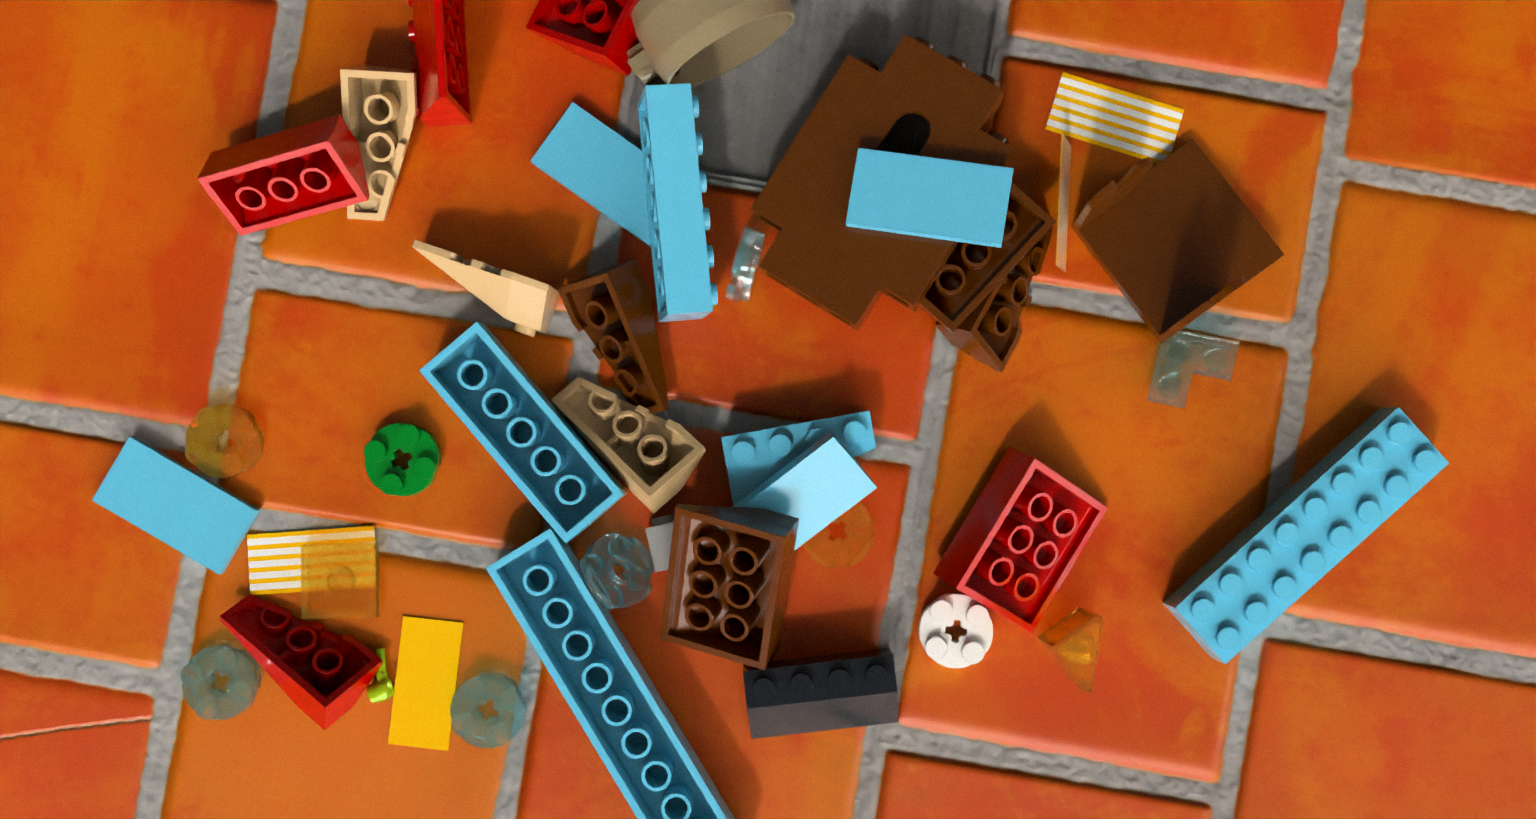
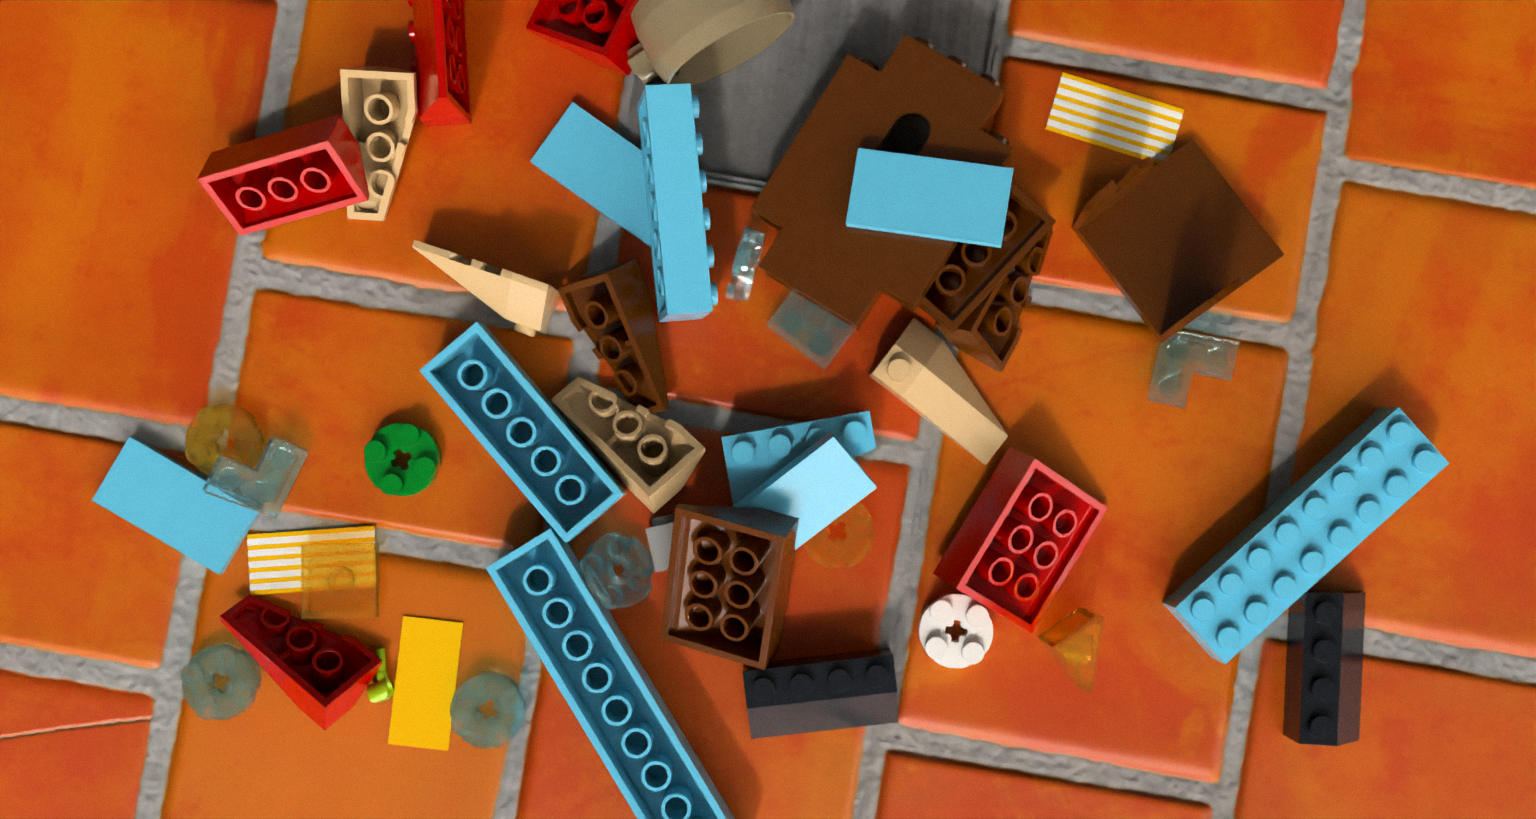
(260, 487): none -> clear light blue plate
(809, 329): none -> clear light blue plate
(934, 385): none -> tan wedge
(1063, 203): sticker -> none
(1324, 667): none -> black slope

